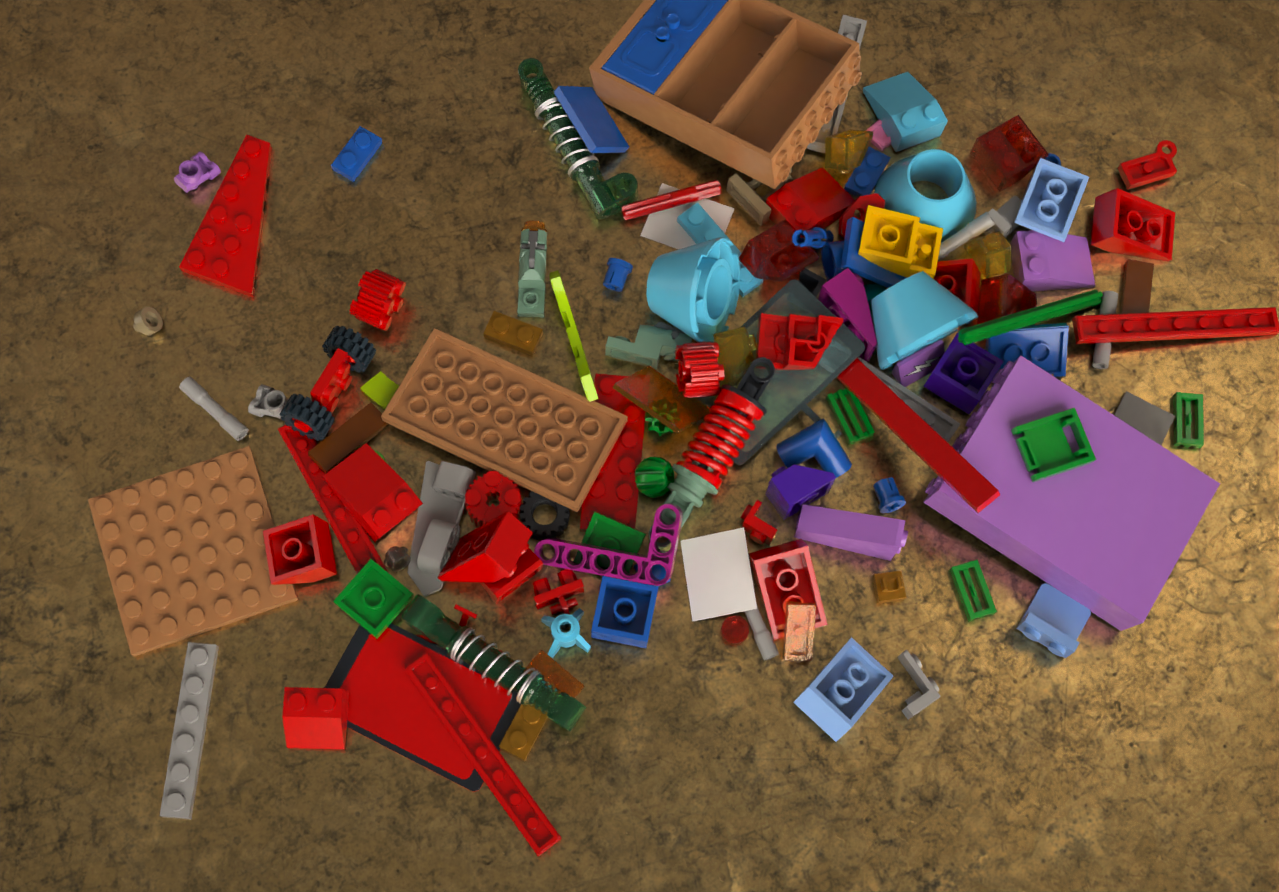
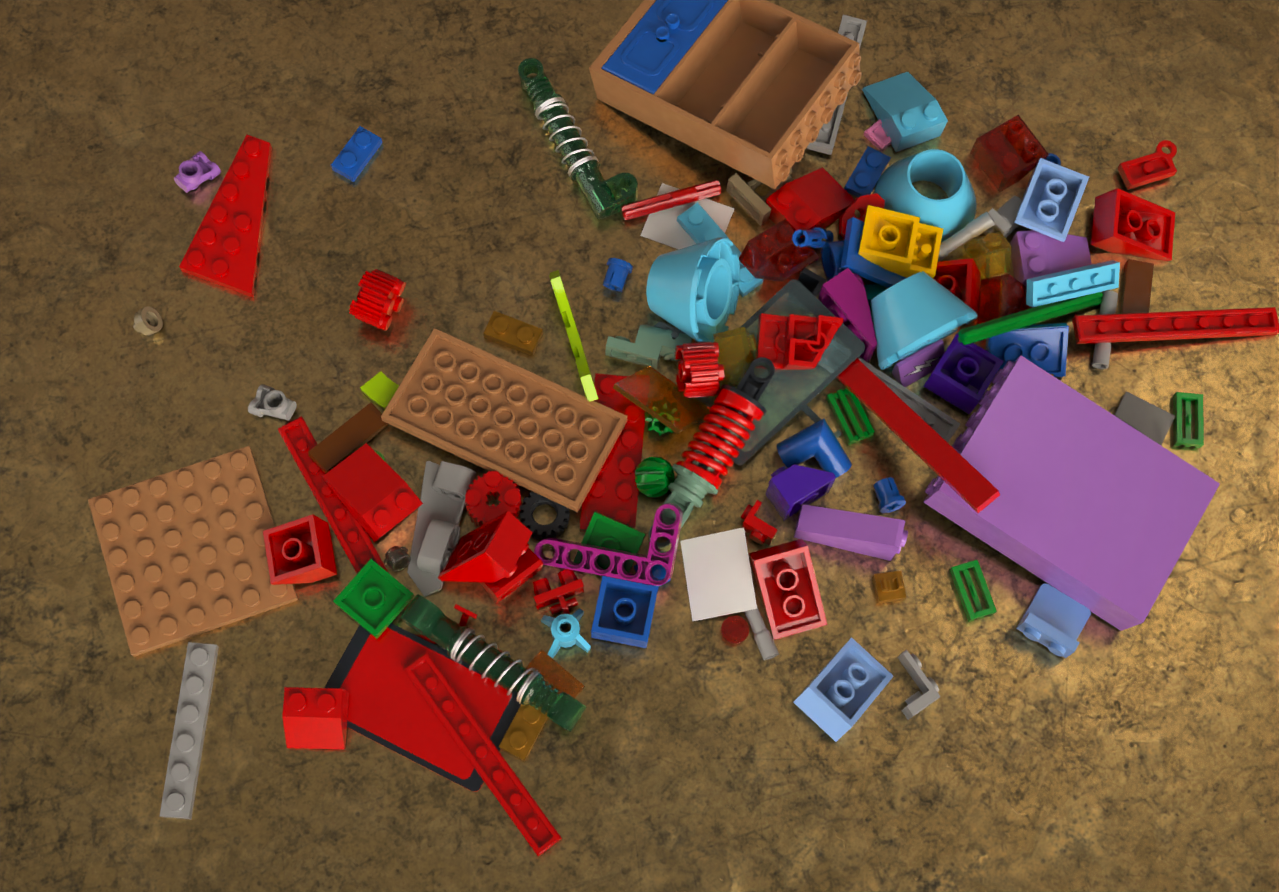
(202, 398): light grey piece -> none
(347, 353): black plate -> none
(532, 270): sand green plate -> none
(591, 119): blue tile -> none
(799, 631): clear orange plate -> none
(846, 150): clear yellow slope -> none
(1046, 446): green container -> none
(1072, 283): none -> medium azure plate

